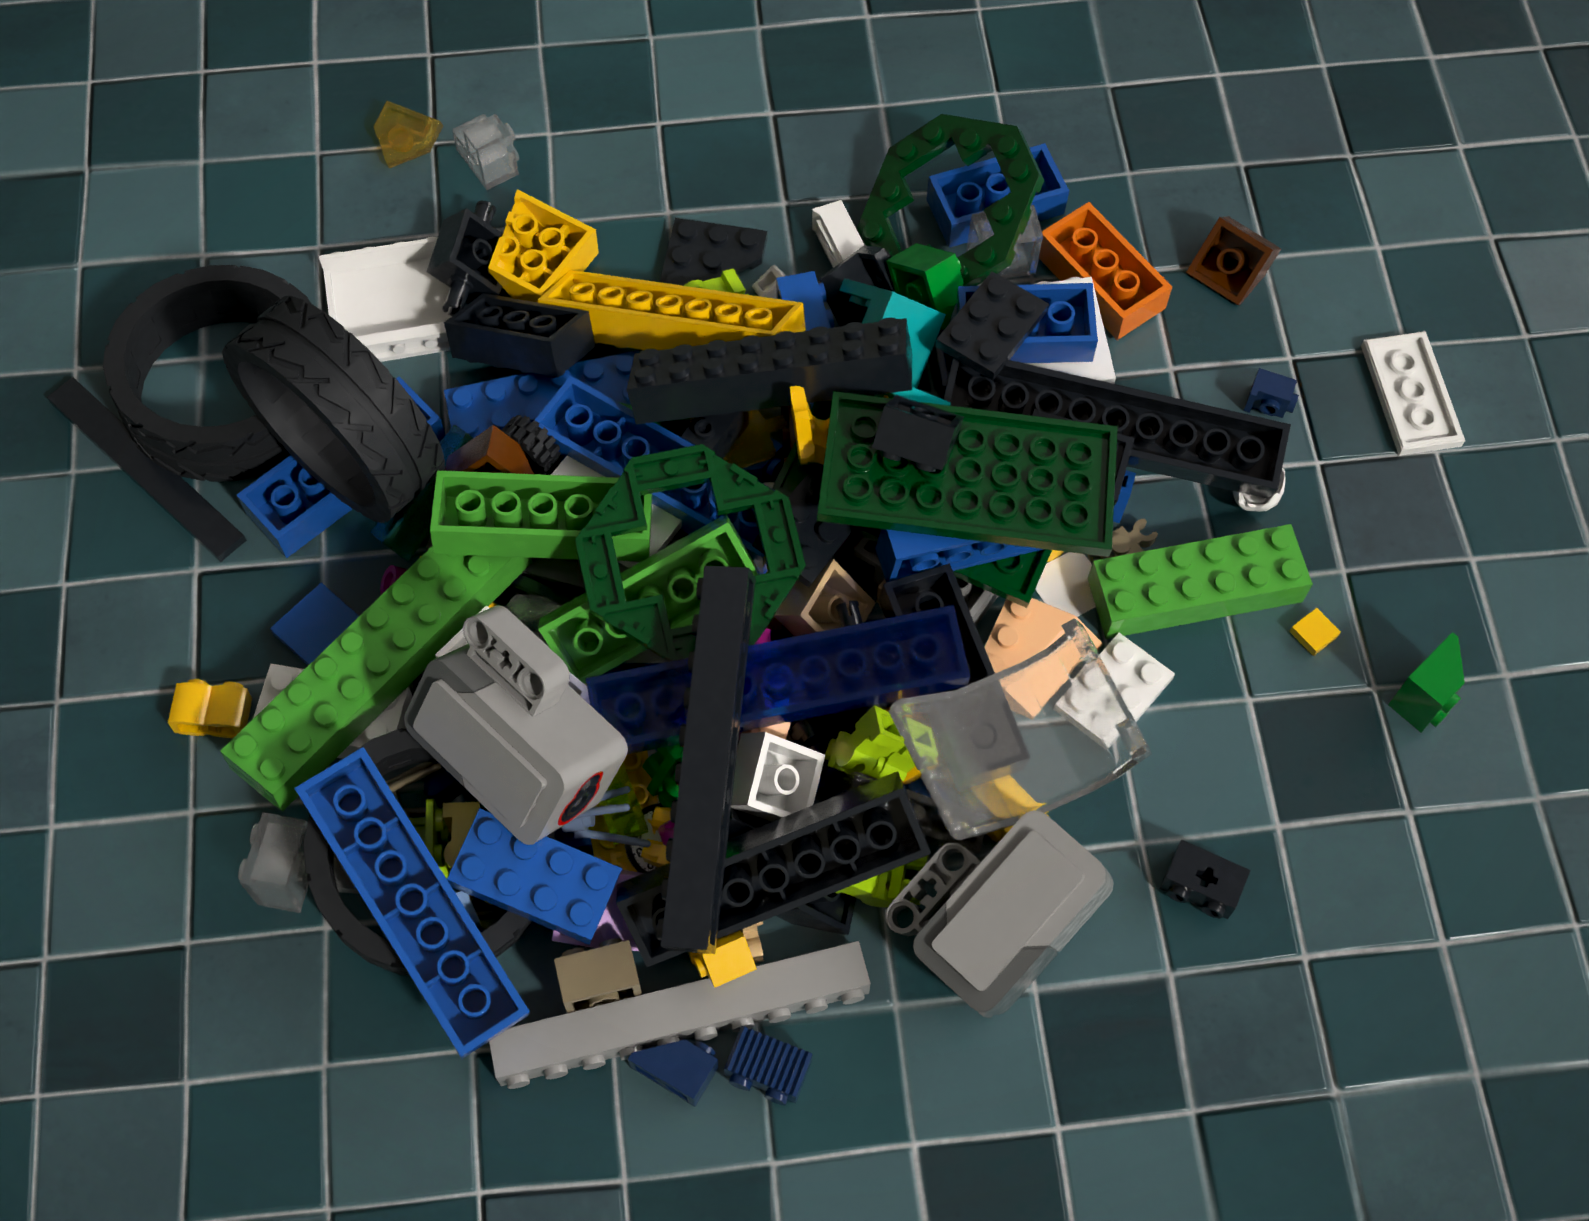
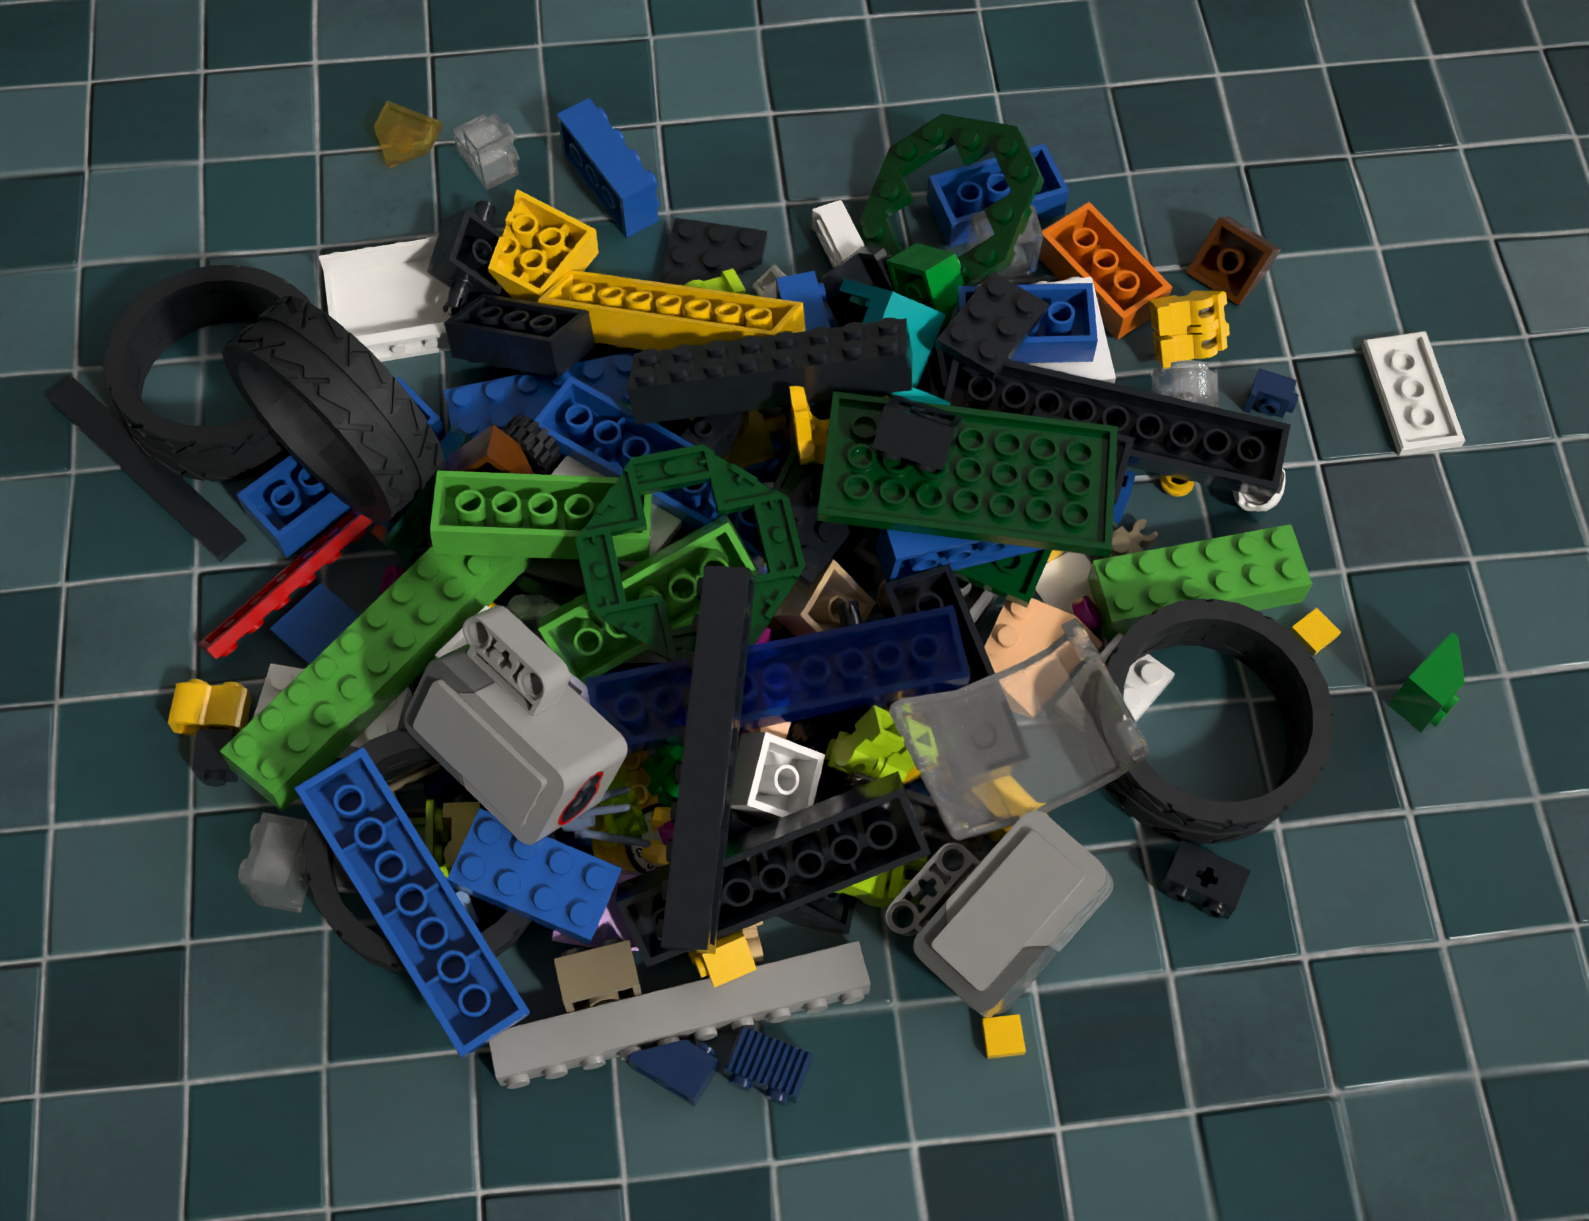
(208, 761): none -> black brick
(277, 591): none -> red plate
(609, 167): none -> blue brick
(1003, 1036): none -> yellow tile
(1087, 612): none -> magenta tile
(1176, 489): none -> yellow plate
(1187, 381): none -> clear brick
(1189, 326): none -> yellow hips
(1285, 670): none -> black tyre

